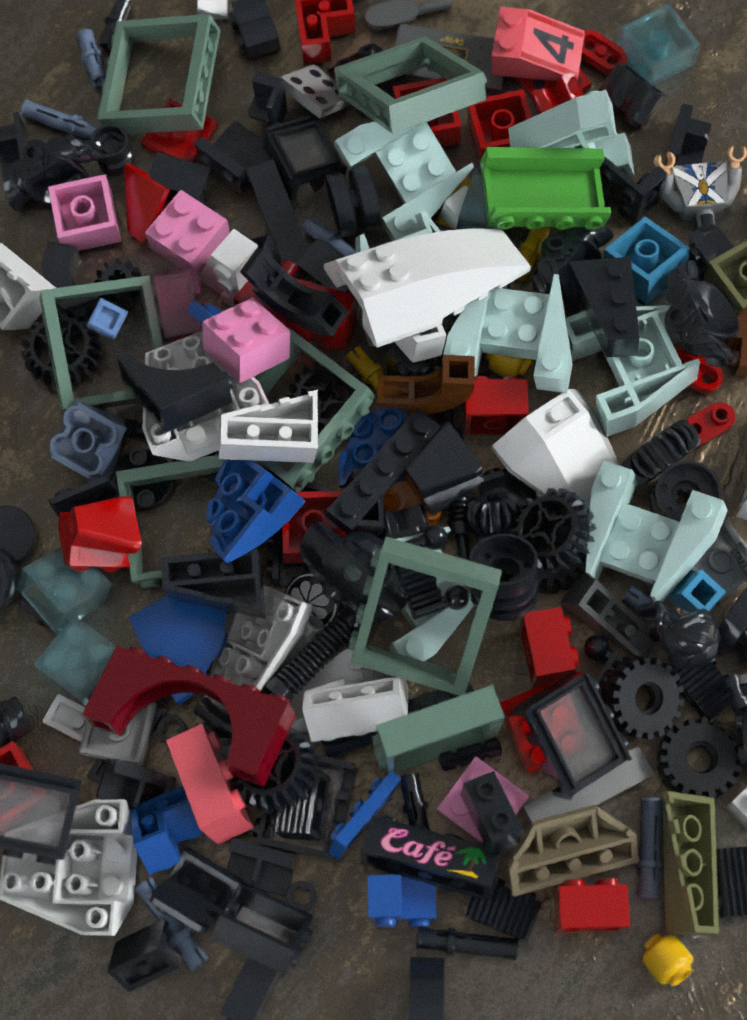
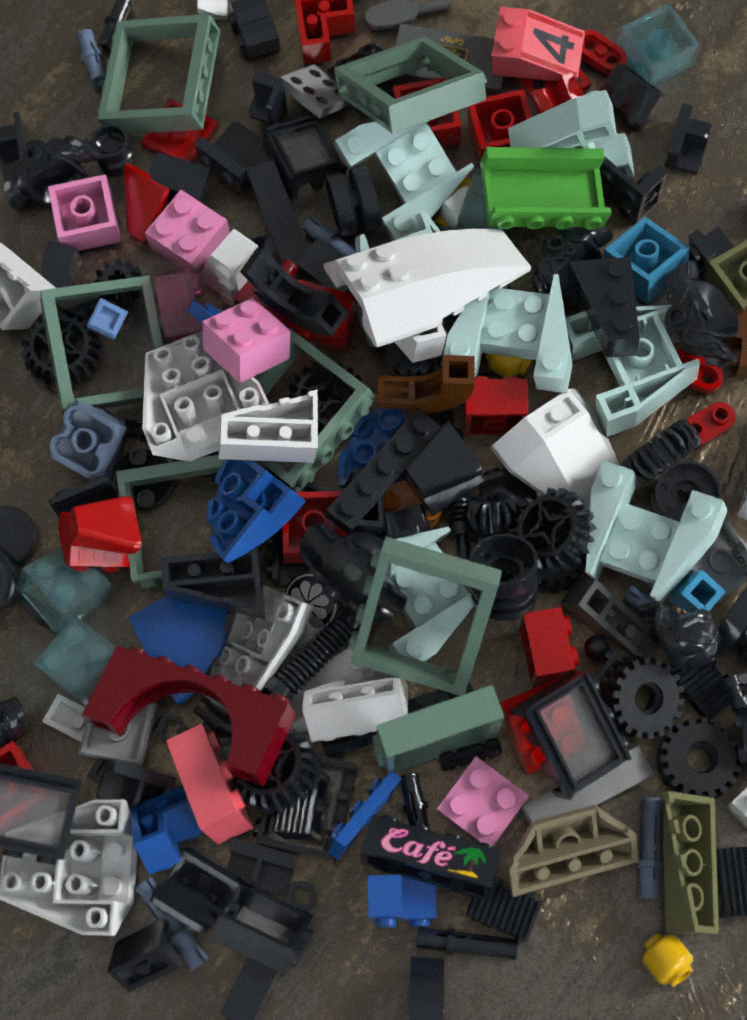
(73, 125): sand blue pin -> none
(176, 395): black arch -> none
(365, 367): yellow pin -> none
(421, 589): black gear -> none
(492, 813): black brick -> none
(532, 248): yellow pin -> none
(591, 906): red brick -> none
(701, 189): torso -> none

